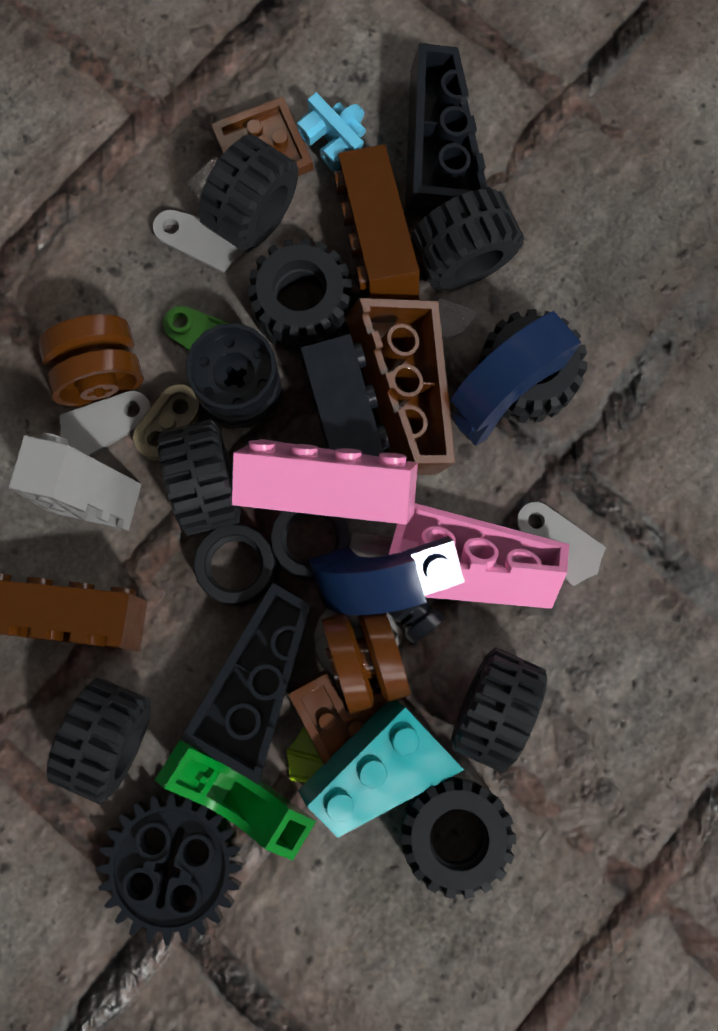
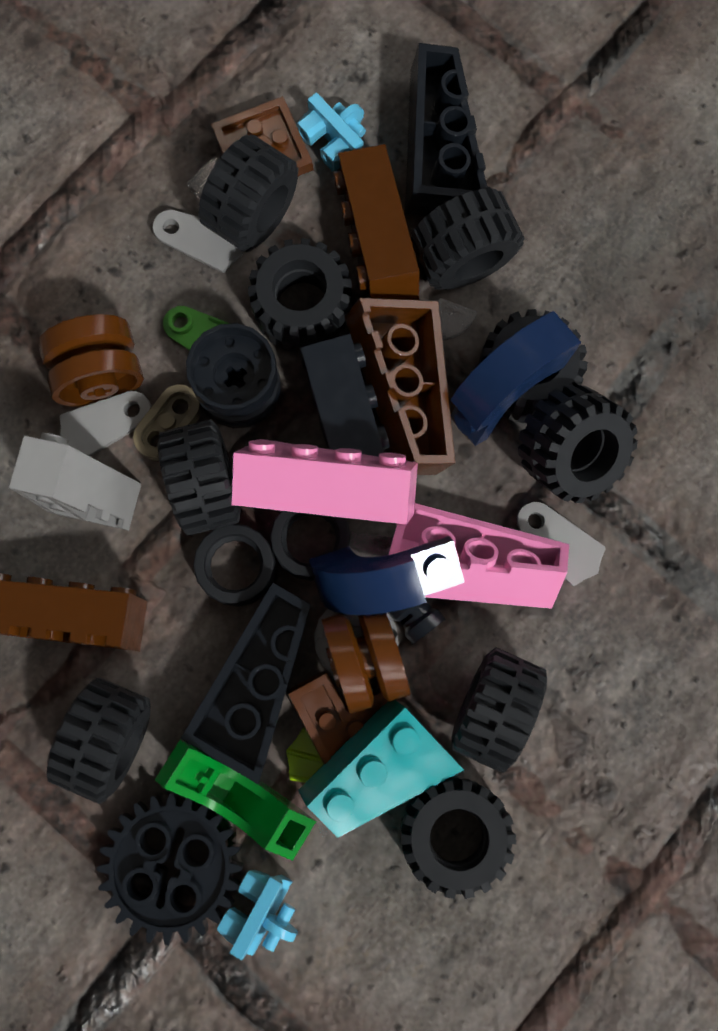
(248, 931): none -> medium azure hips
(577, 443): none -> black tyre

